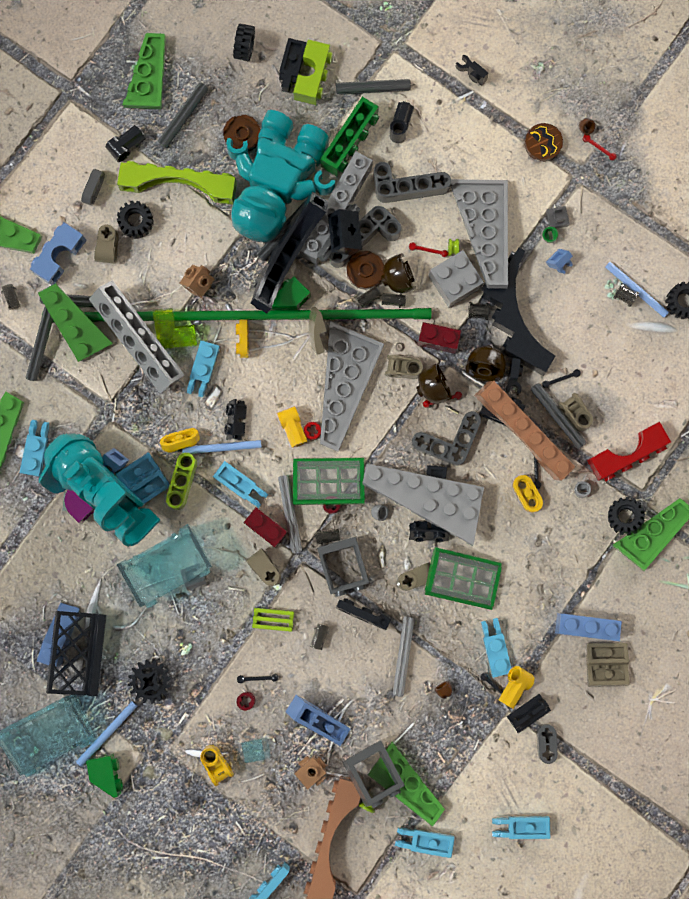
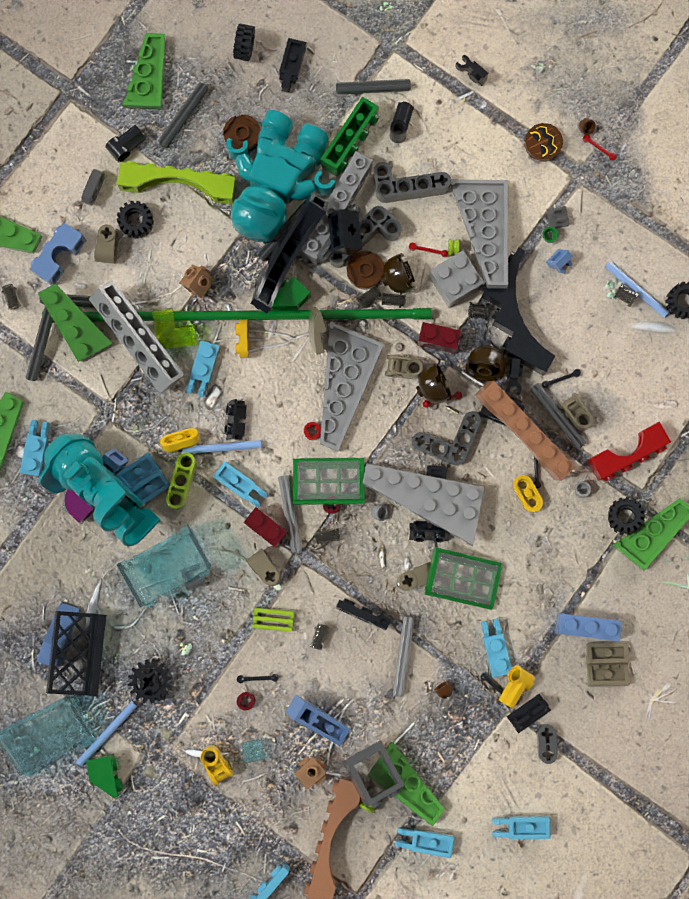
(291, 423): yellow piece -> none
(309, 88): lime arch -> none
(330, 548): dark grey window -> none

